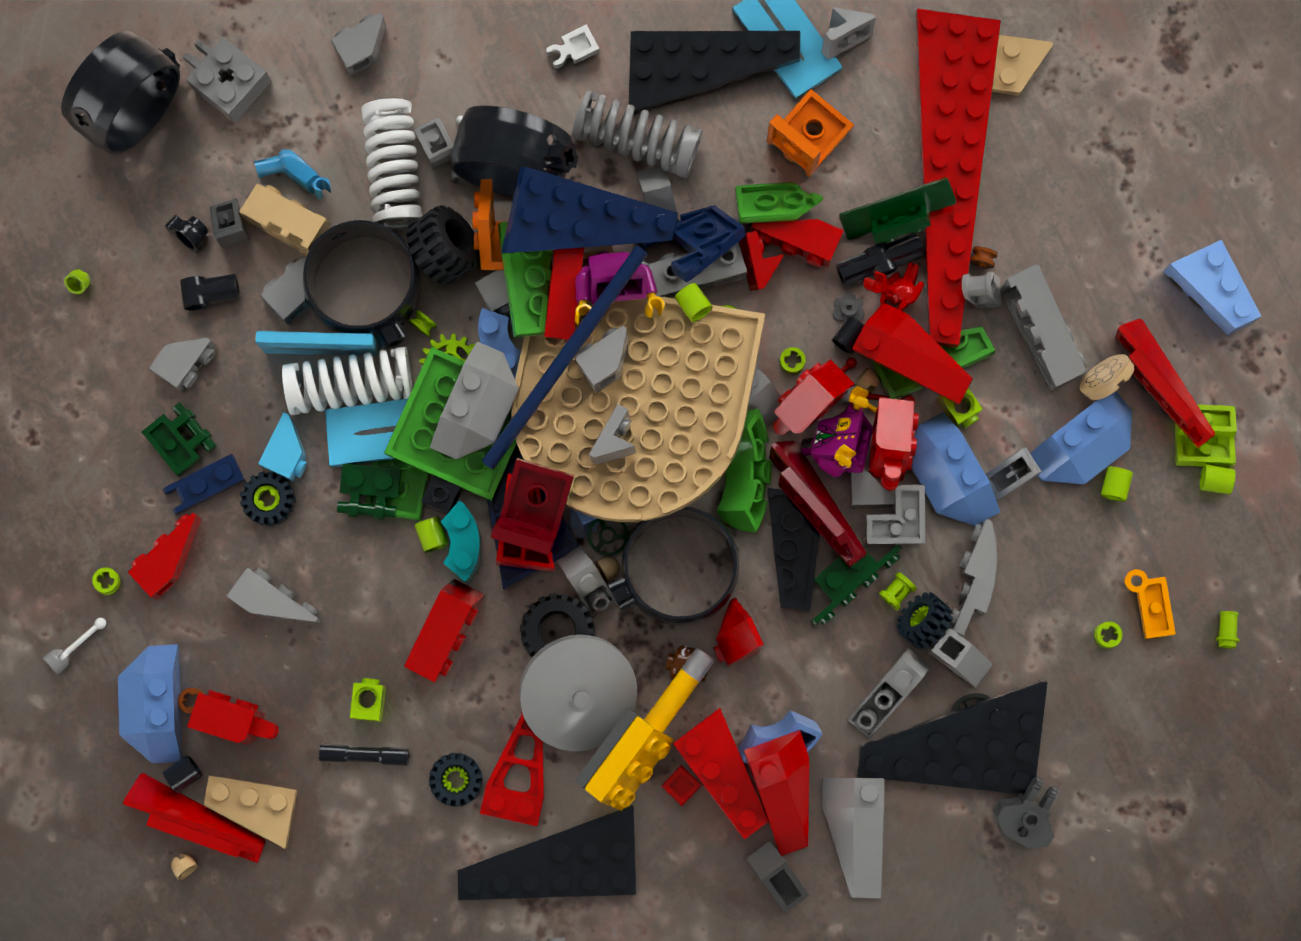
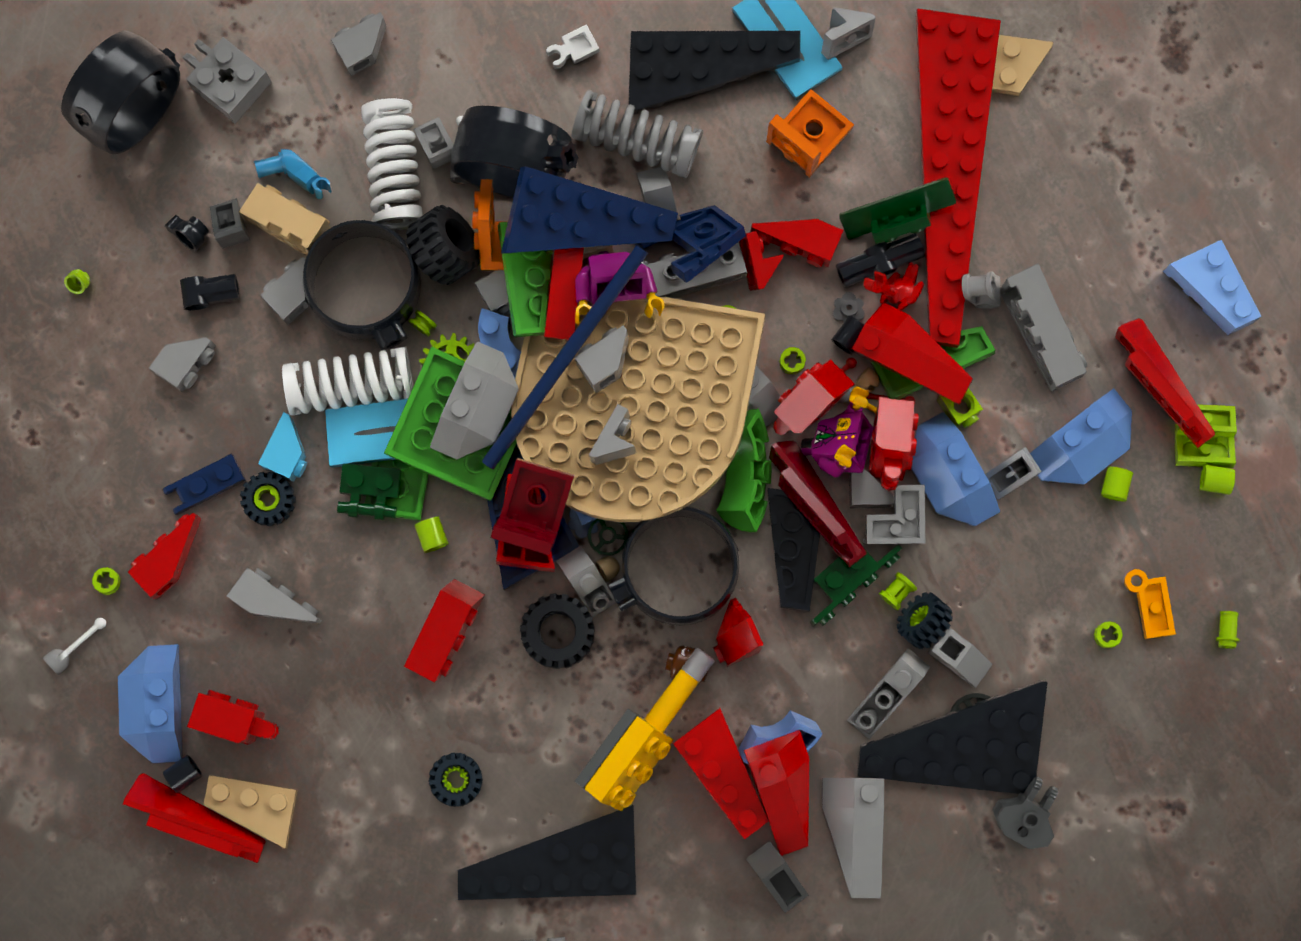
(172, 445): dark green plate -> none
(182, 698): dark orange bush -> none
(183, 866): tan hinge -> none
(316, 343): medium azure tile -> none
(347, 753): black piece -> none
(373, 713): lime brick -> none
(441, 495): black brick -> none
(465, 542): teal brick -> none
(512, 804): red plate -> none
(576, 691): light grey dish -> none
(681, 785): red tile -> none
(693, 302): lime beam -> none
(773, 202): bright green tile -> none
(980, 567): light grey slope -> none
(983, 257): dark orange bush -> none
(1105, 376): tan tile -> none

